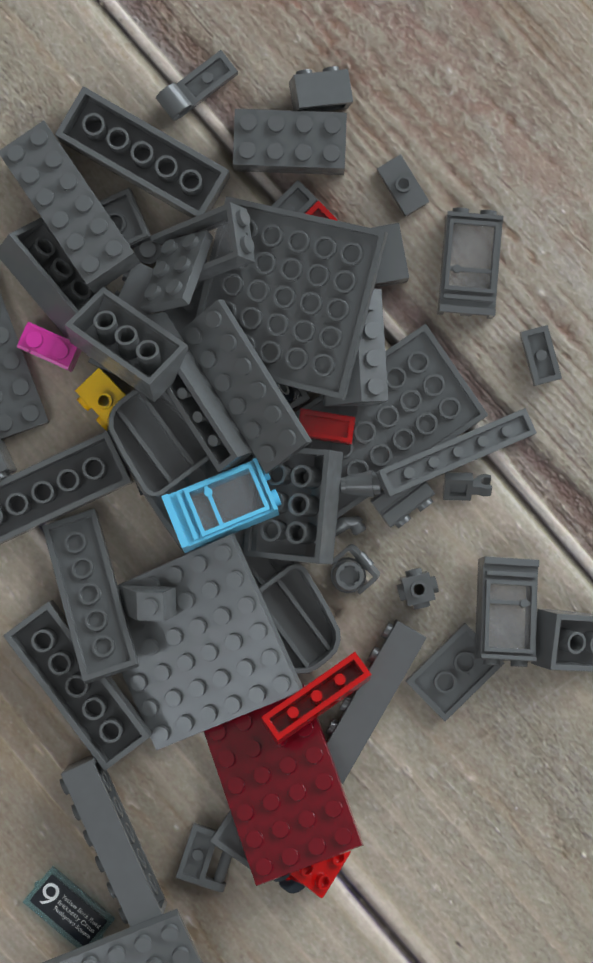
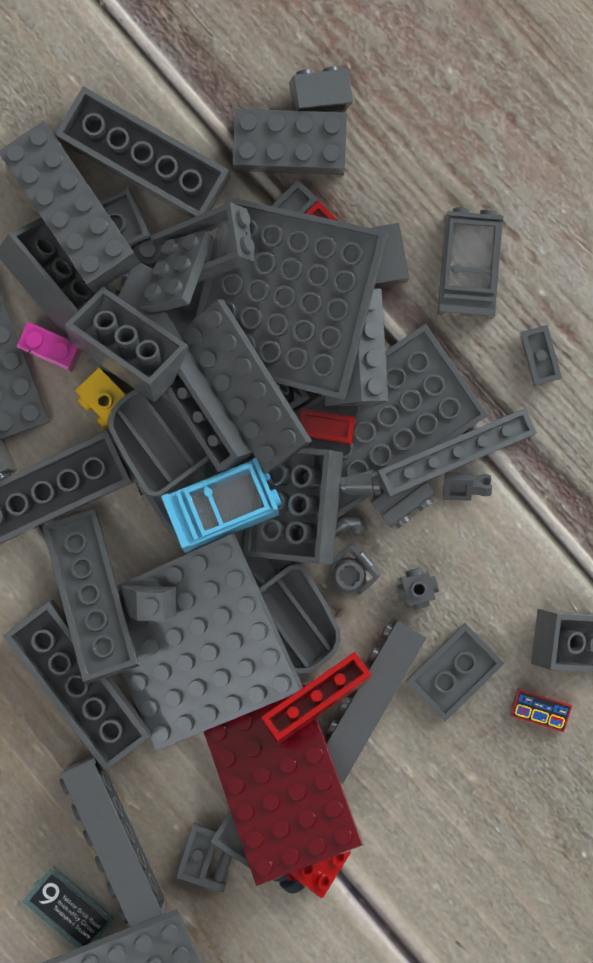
(196, 86): dark grey plate -> none
(402, 185): dark grey plate -> none
(506, 611): dark grey door -> none
(540, 710): none -> tile

